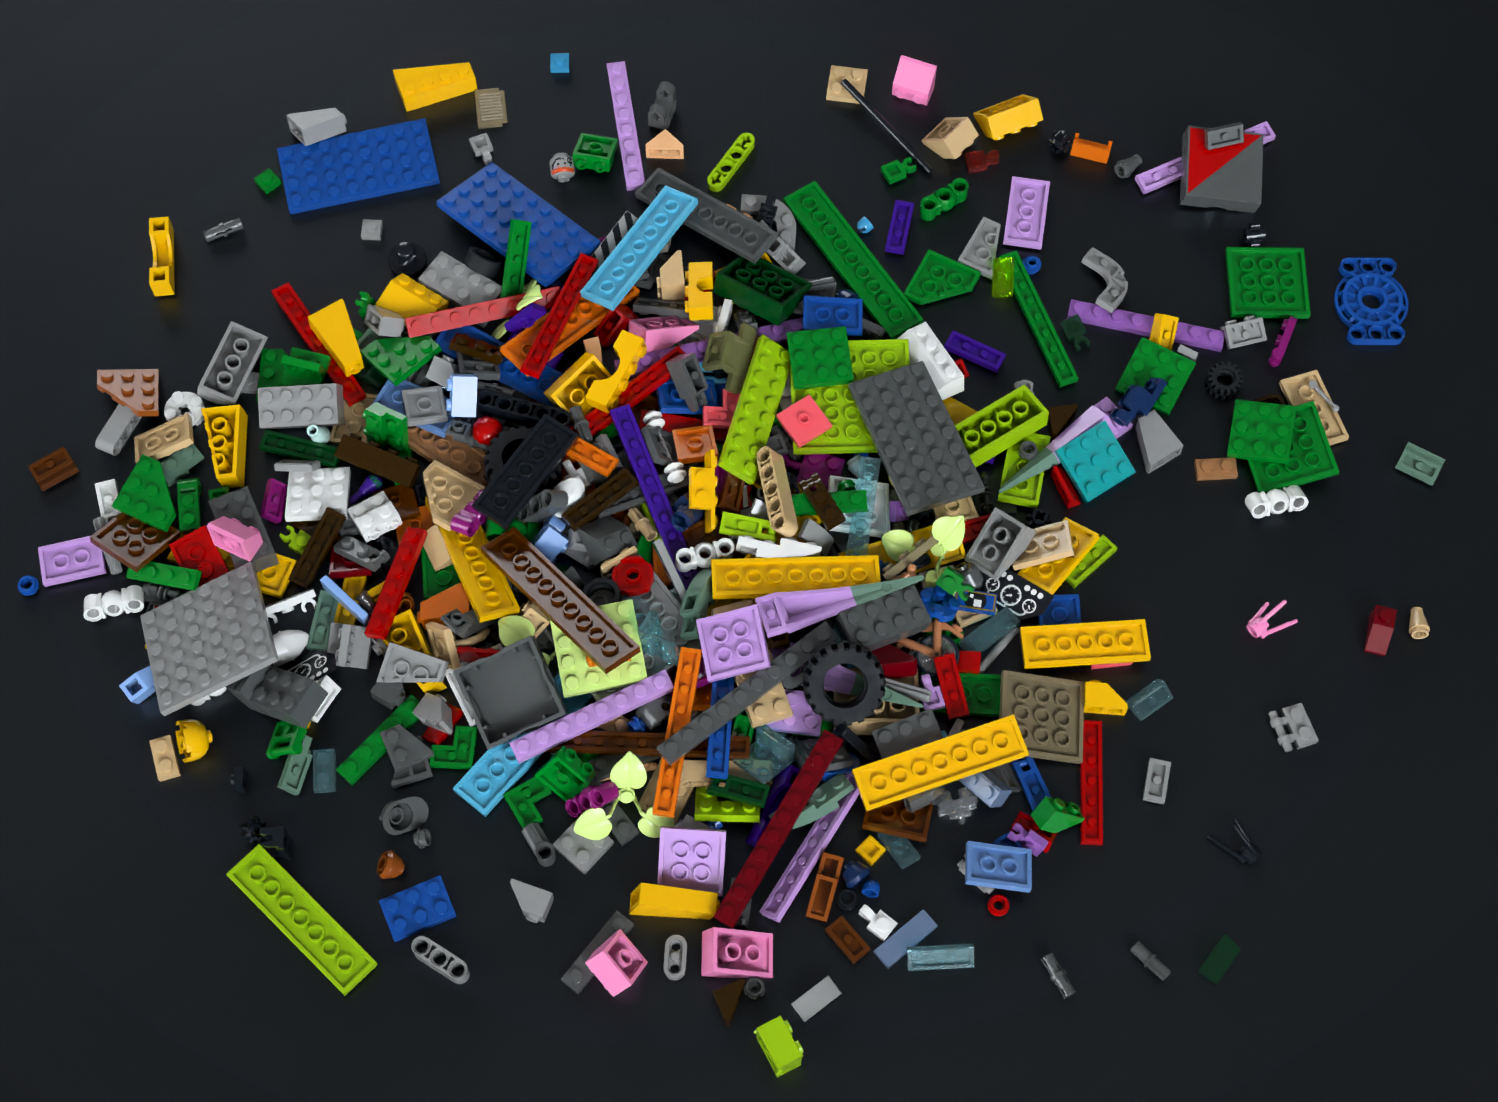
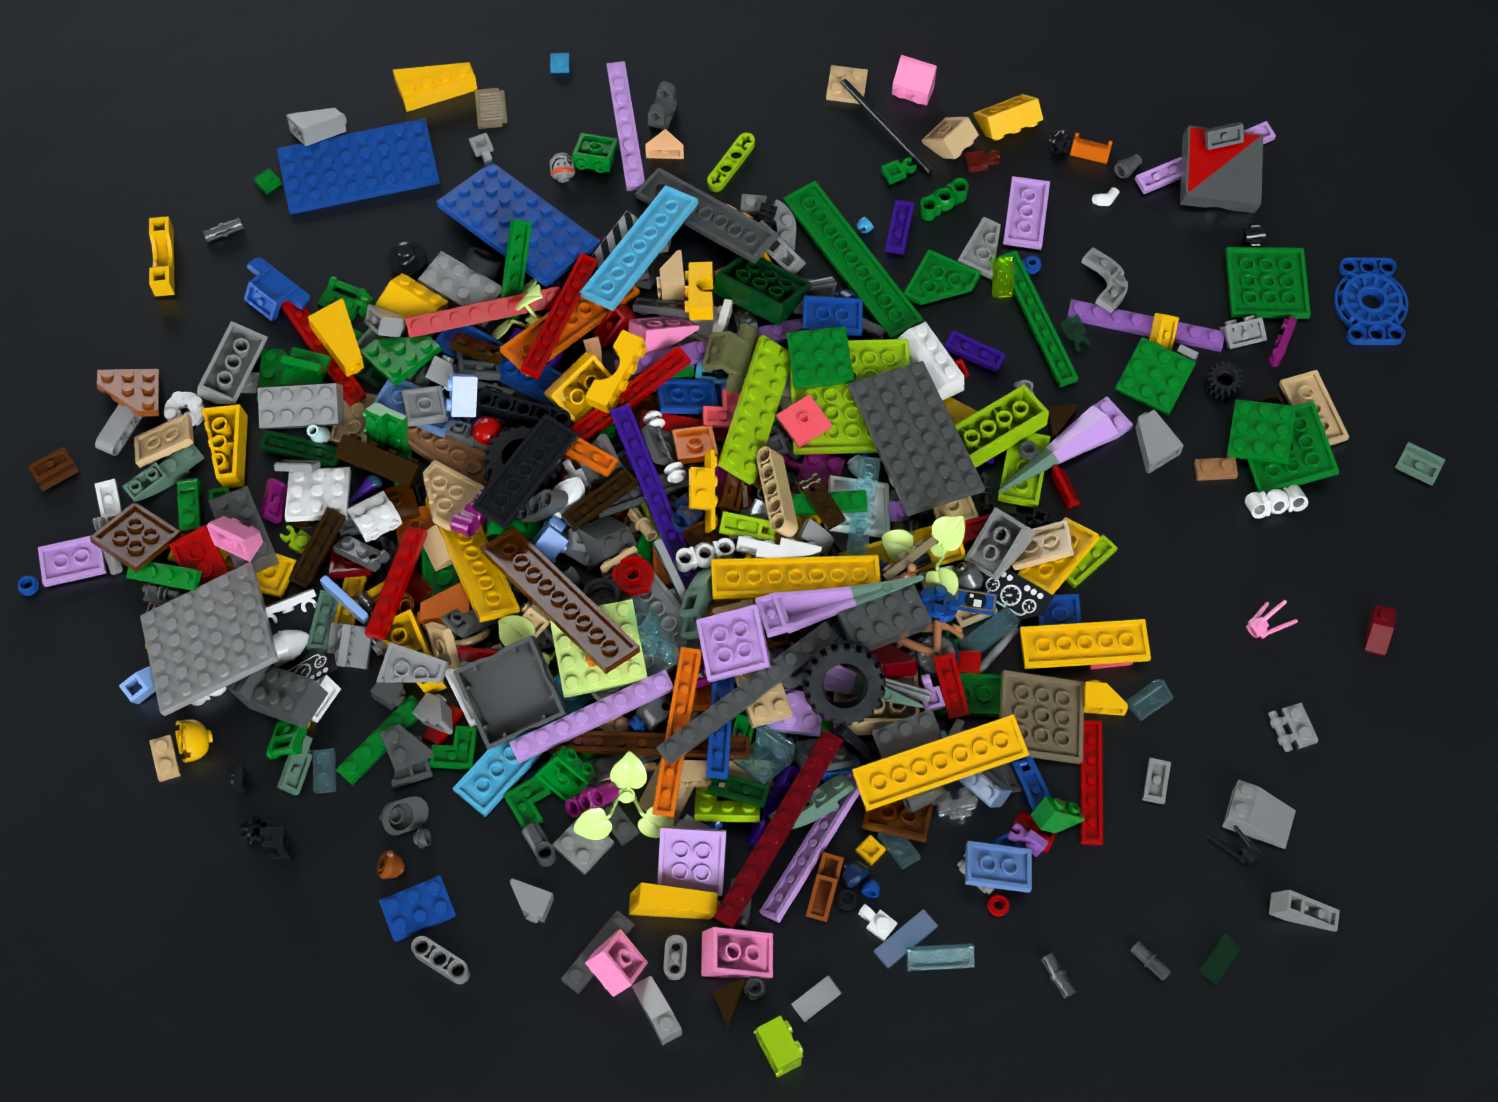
(113, 603): white piece -> none
(147, 495): green plate -> none
(271, 289): none -> blue plate
(302, 919): lime plate -> none
(330, 296): none -> green plate
(371, 229): light grey plate -> none
(418, 586): none -> clear red plate
(525, 318): dark purple plate -> none
(581, 423): dark grey axle -> none
(657, 1010): none -> light grey slope
(688, 380): dark grey hinge -> none
(846, 485): green plate -> none
(847, 939): reddish brown plate -> none
(952, 581): green plate -> none
(1095, 461): teal plate -> none
(1105, 199): none -> white arm
(1137, 401): dark blue plate -> none
(1259, 814): none -> light grey slope
(1303, 910): none -> light grey slope
(1313, 385): light grey hinge -> none
(1418, 624): tan cone -> none

